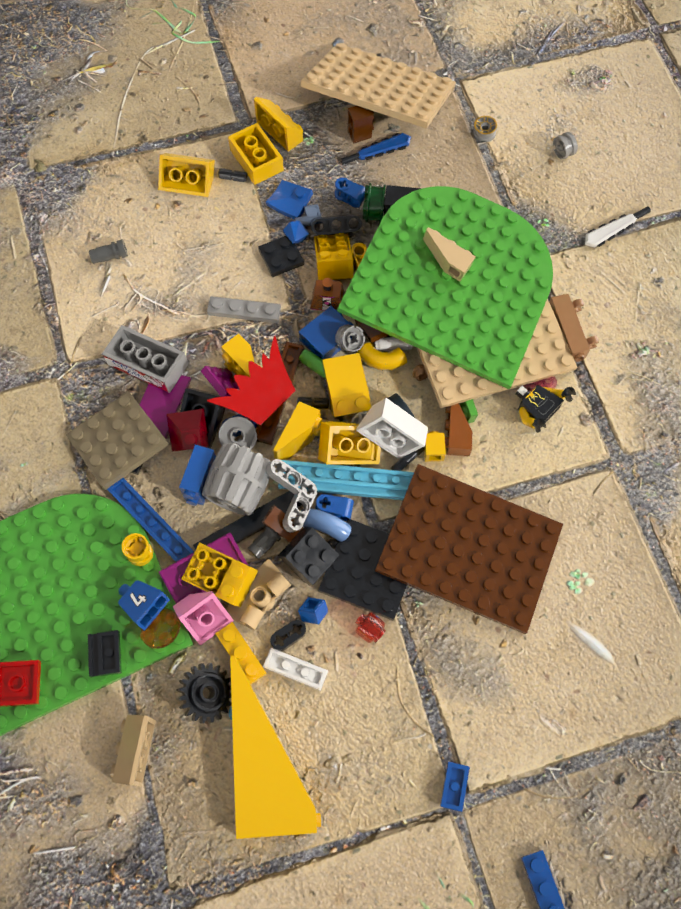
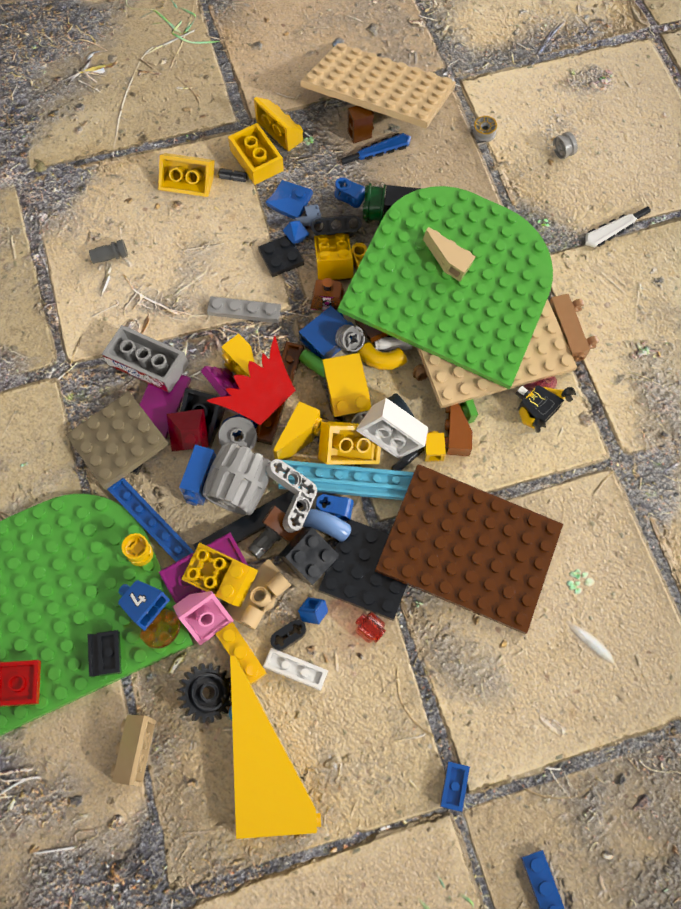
(318, 403): black piece -> none

